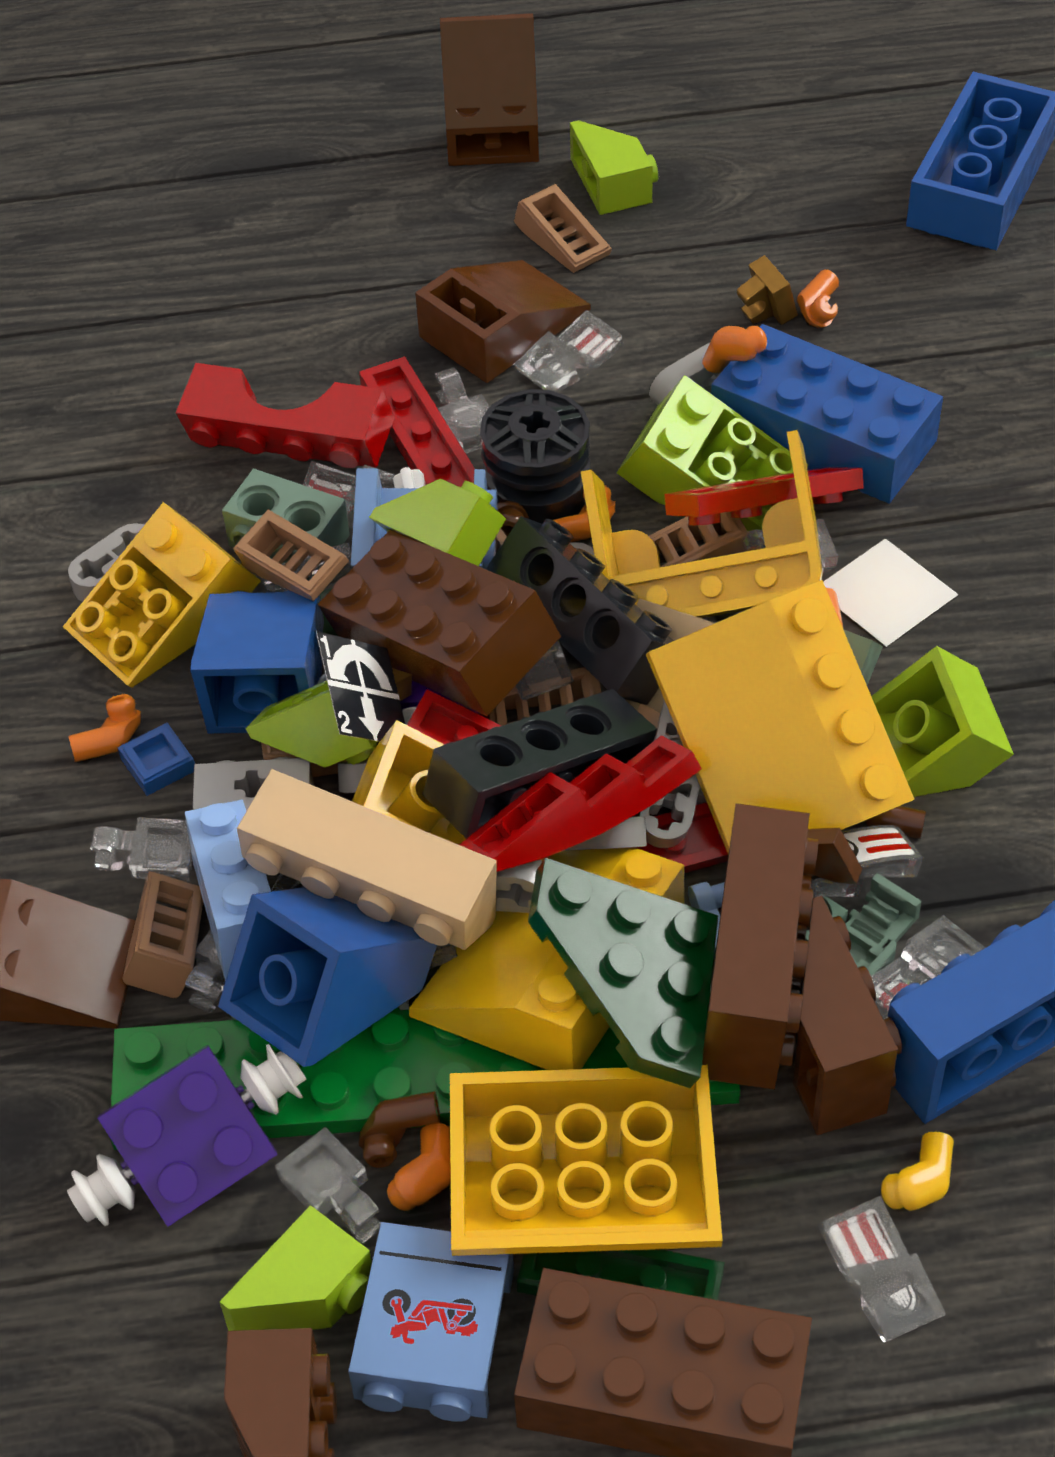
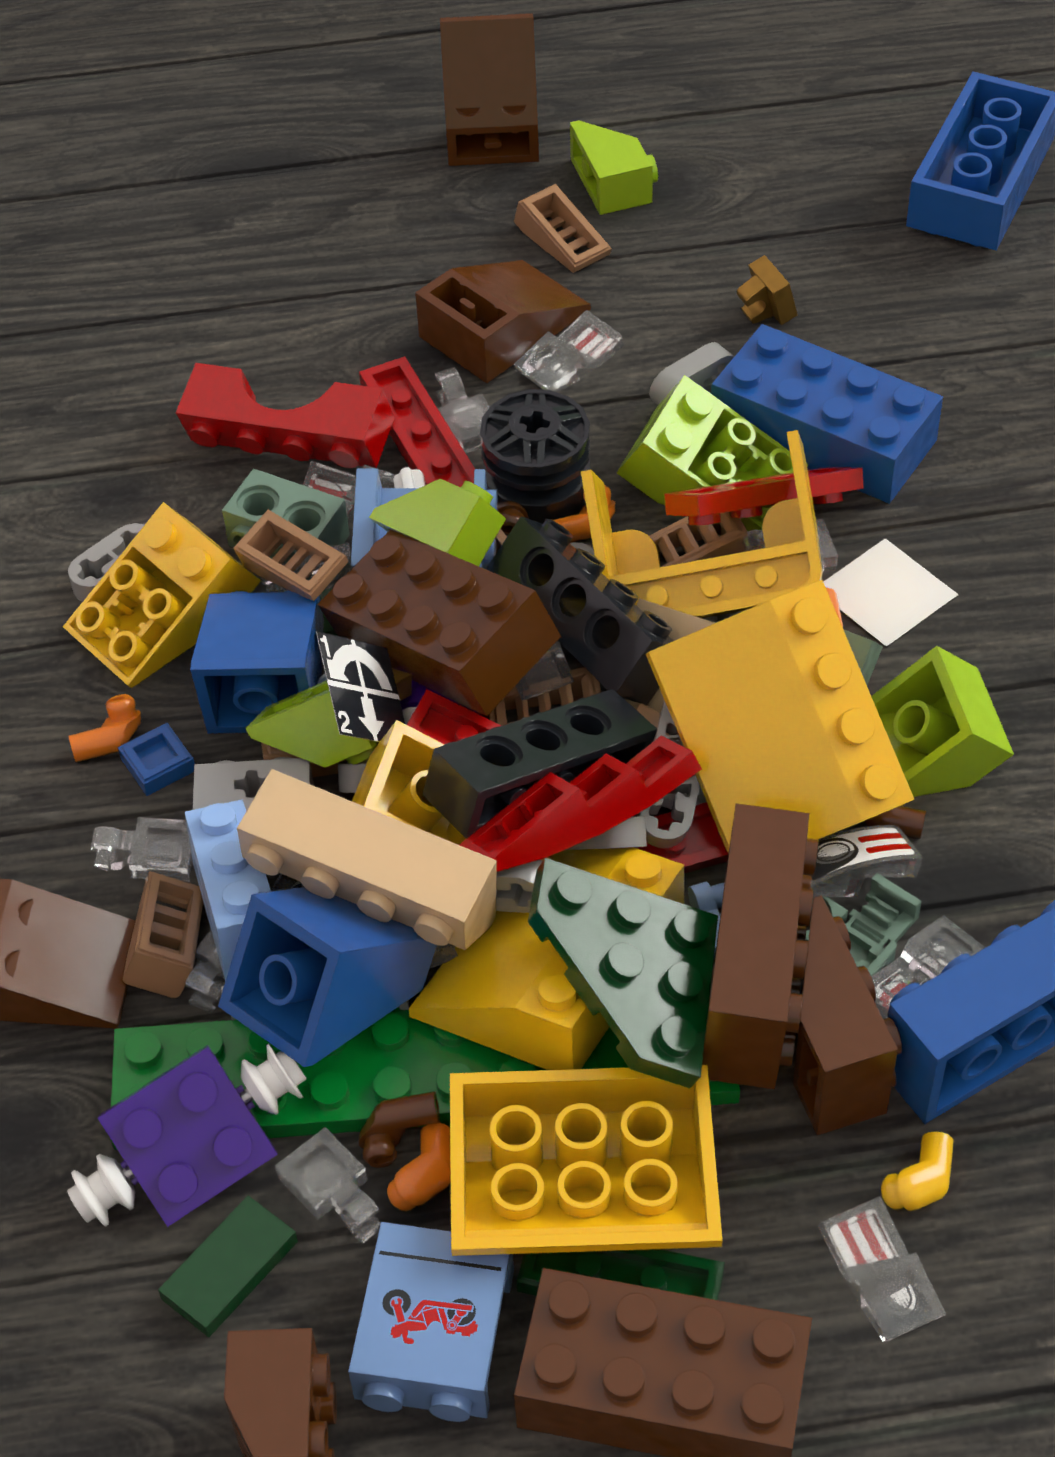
(228, 1266): none -> dark green tile
(302, 1280): lime slope -> none
(733, 344): orange arm -> none
(815, 297): orange arm -> none
(835, 857): reddish brown tile -> none

